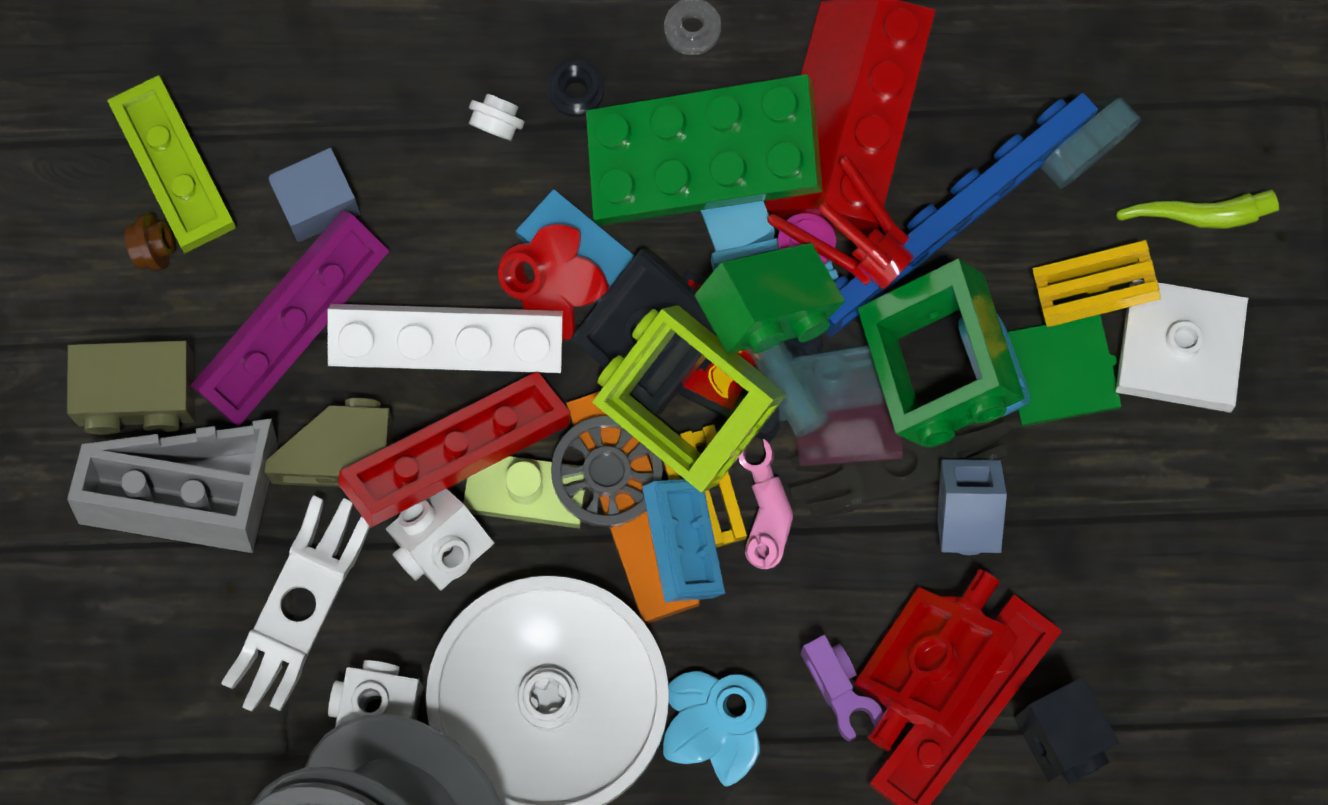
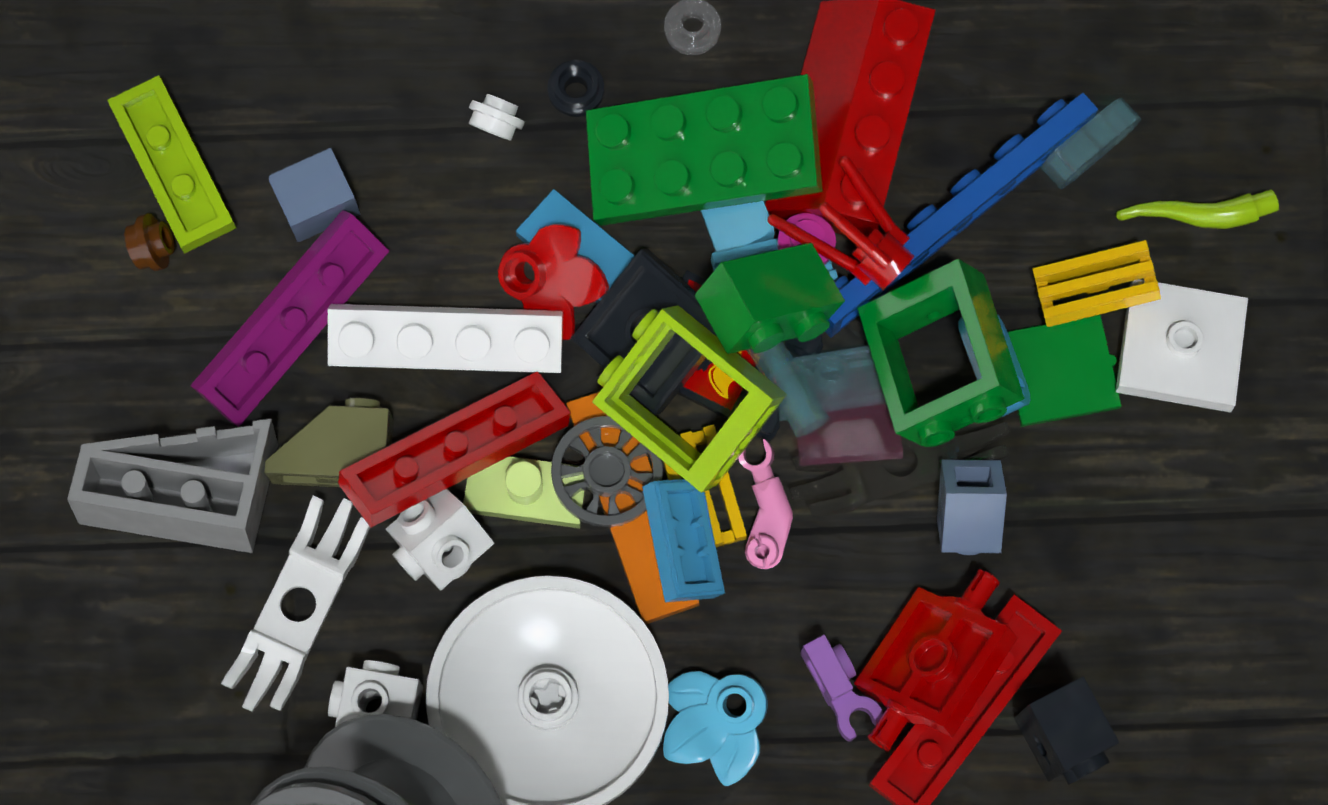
(131, 386): olive brick -> none

